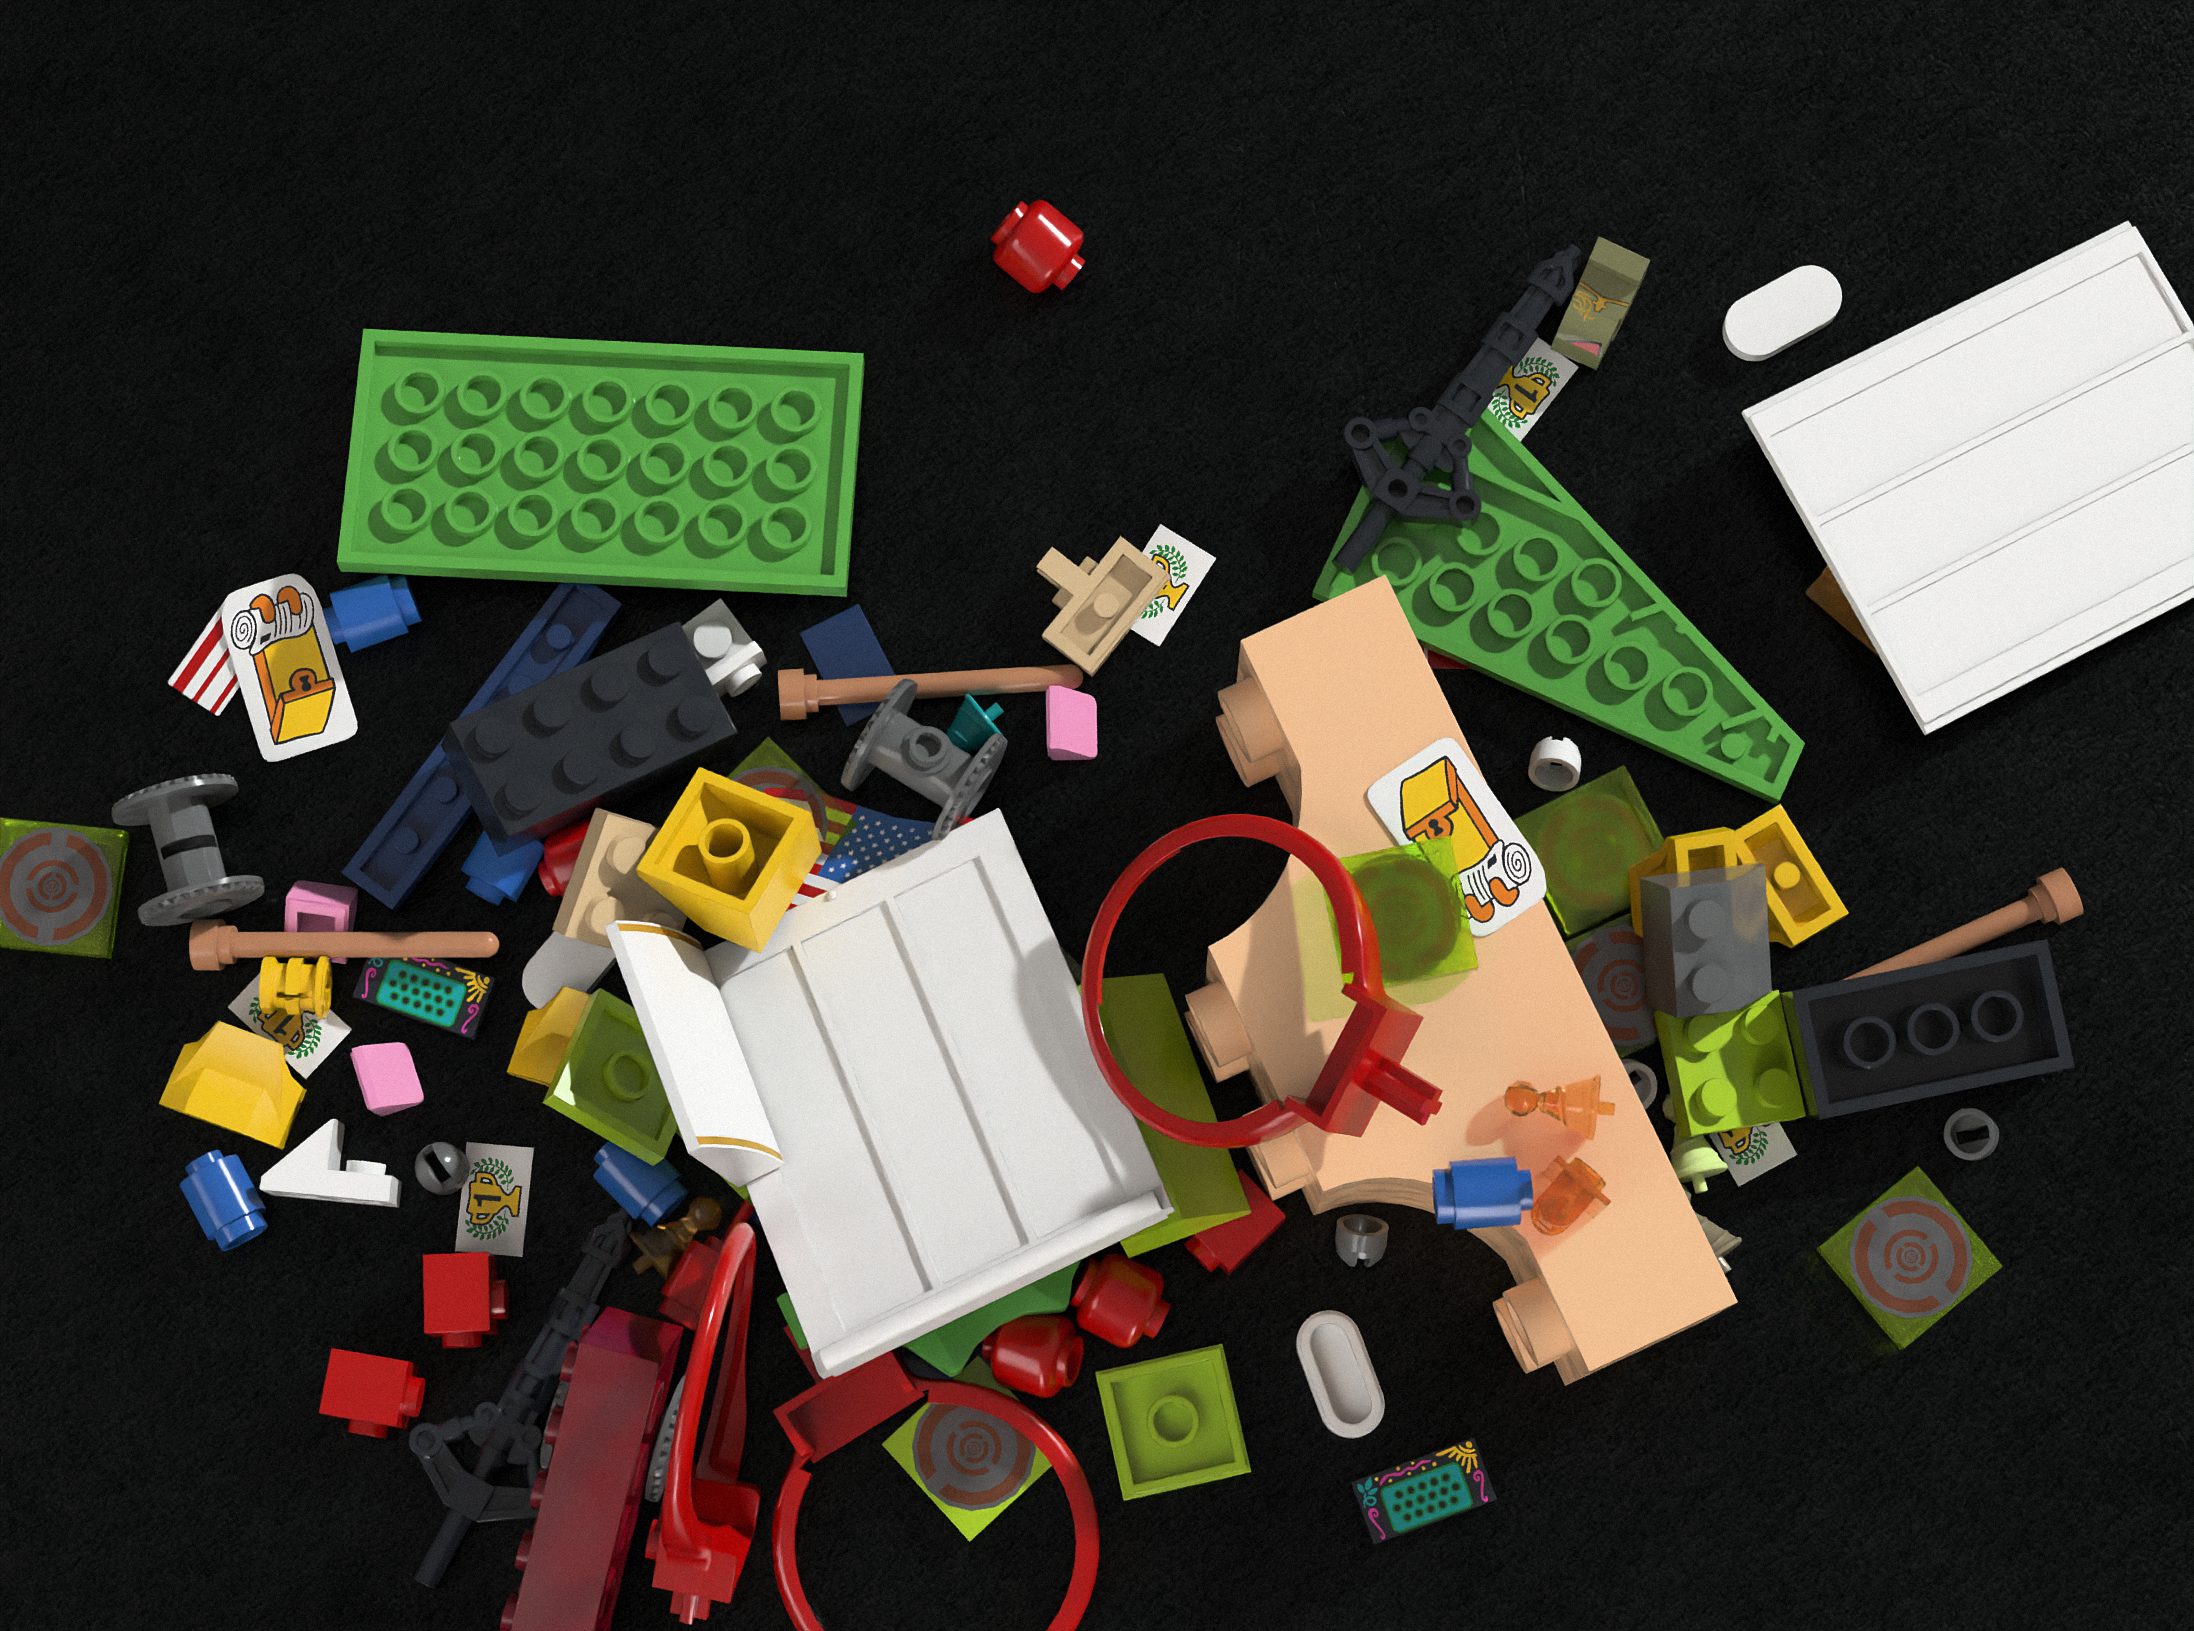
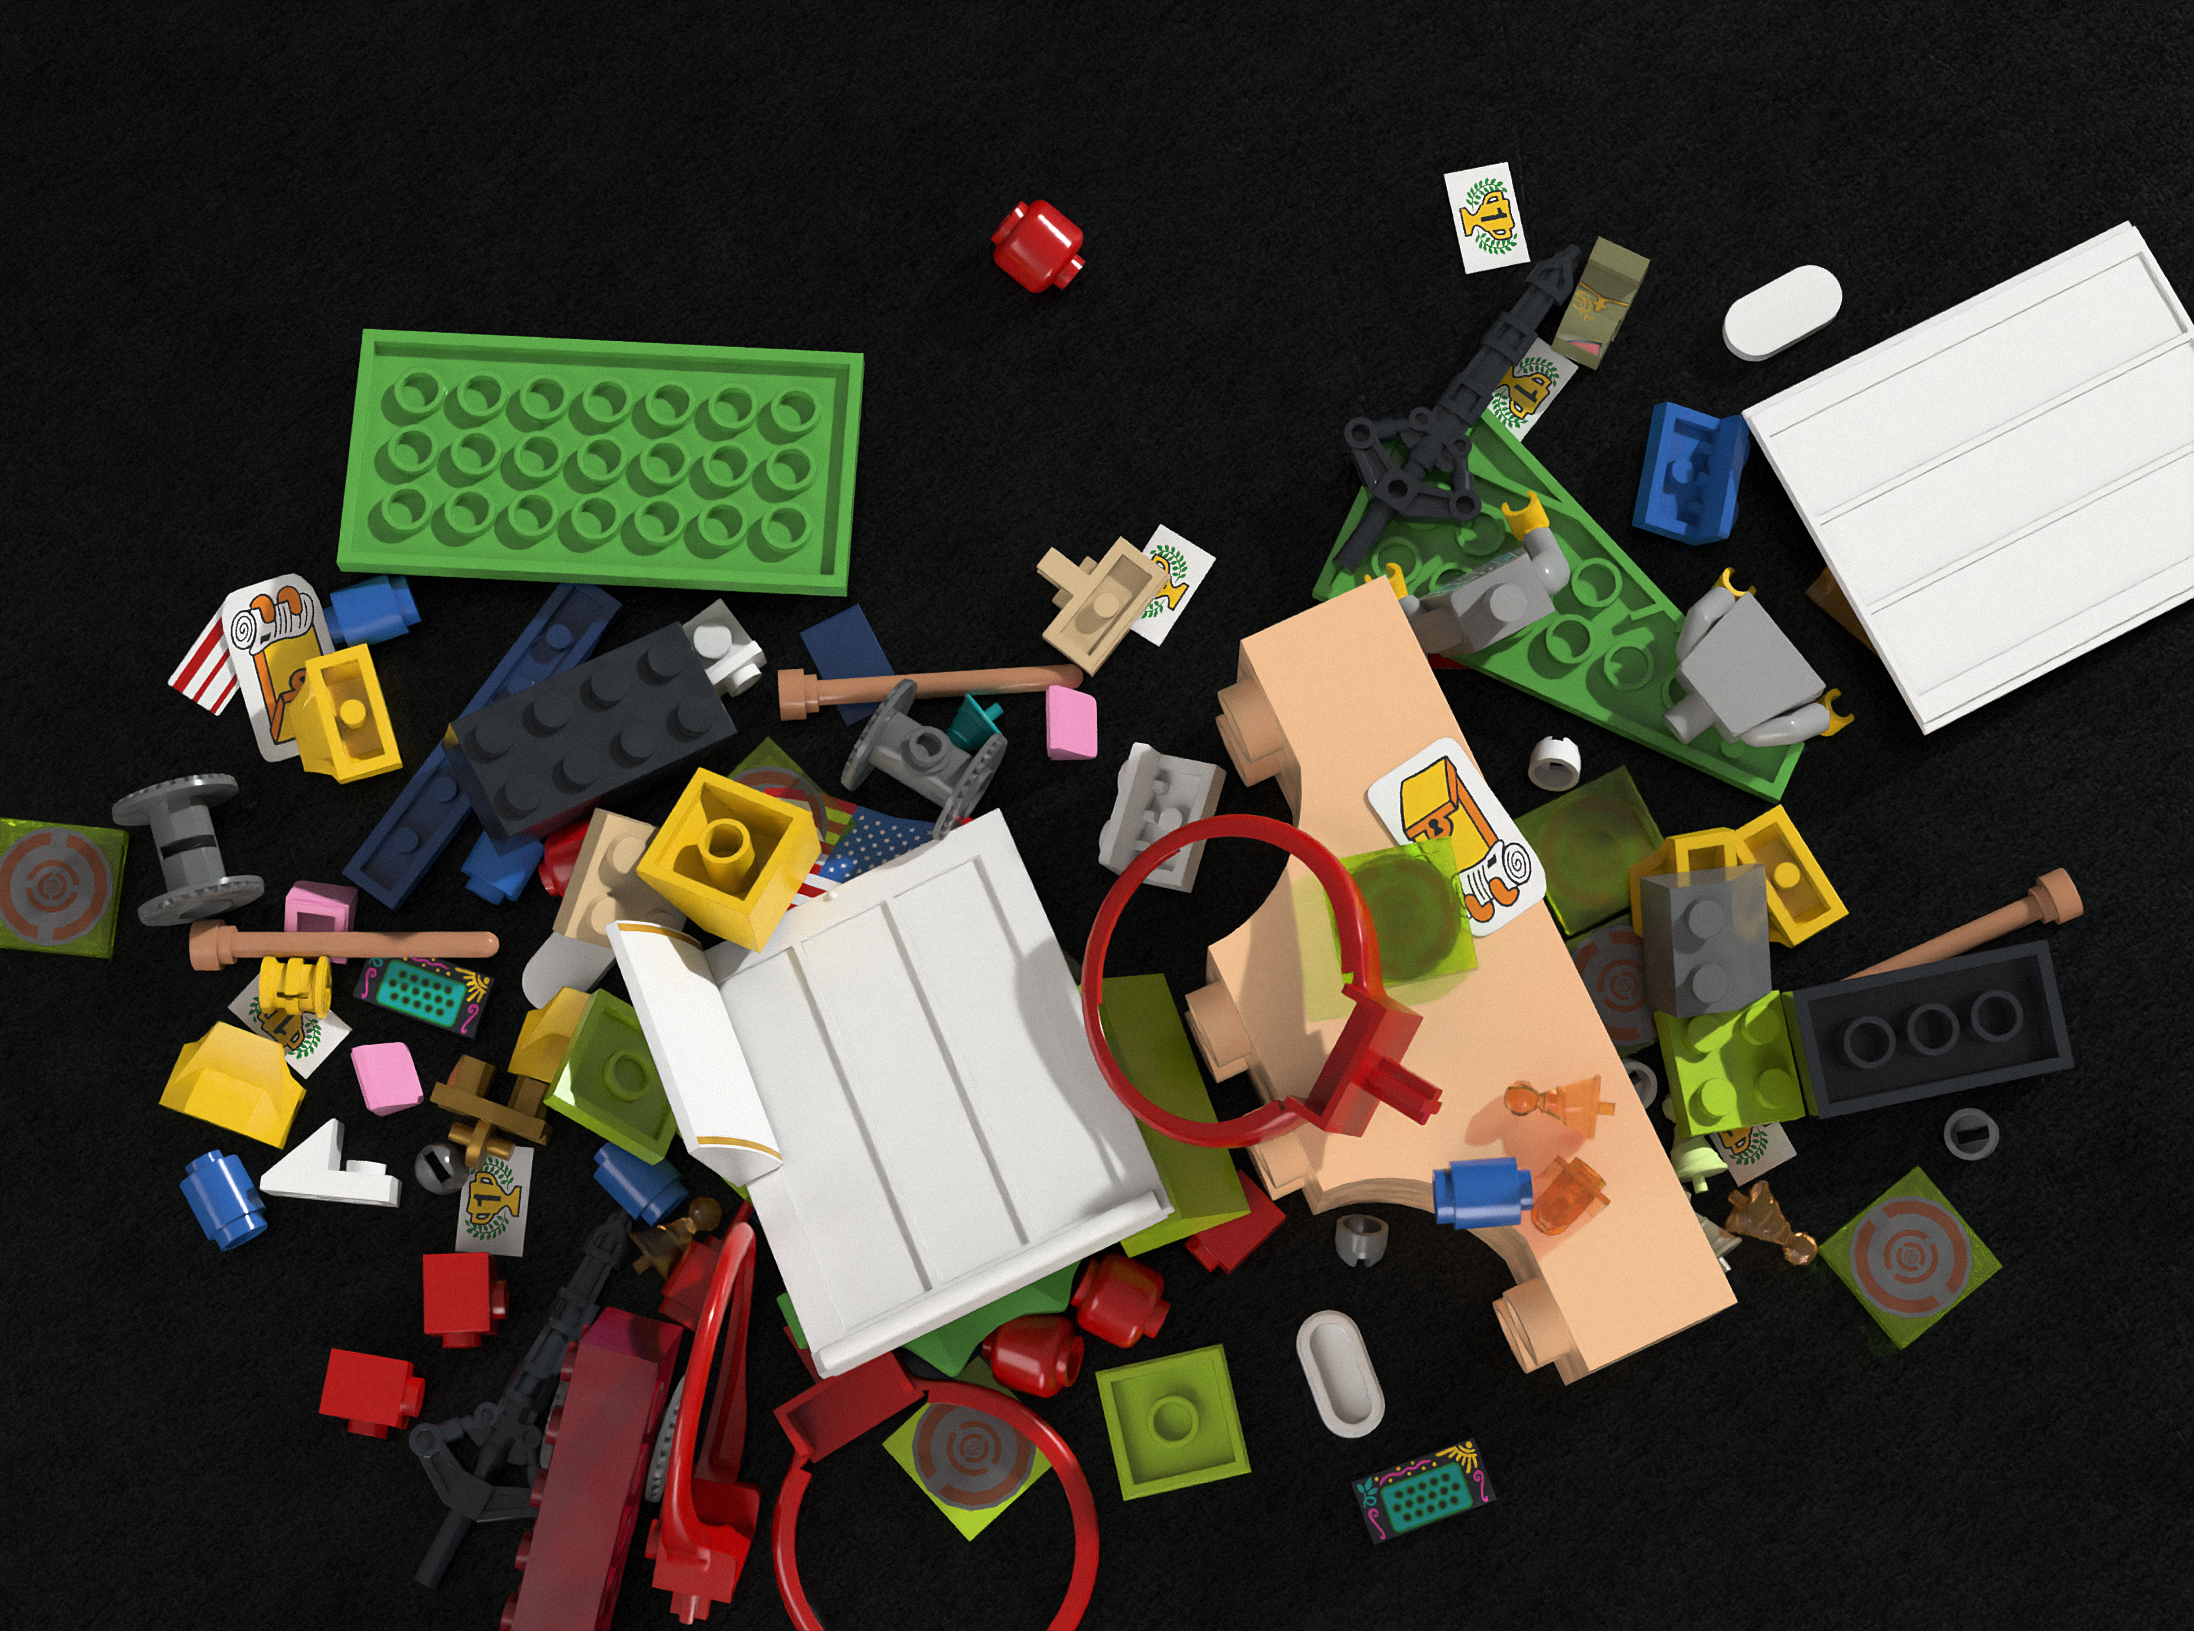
(343, 718): none -> yellow slope
(467, 1096): none -> pearl gold hips
(1153, 800): none -> white bracket
(1486, 218): none -> white sticker
(1493, 597): none -> light grey torso
(1691, 475): none -> blue bracket
(1745, 676): none -> light grey torso
(1760, 1217): none -> clear orange piece

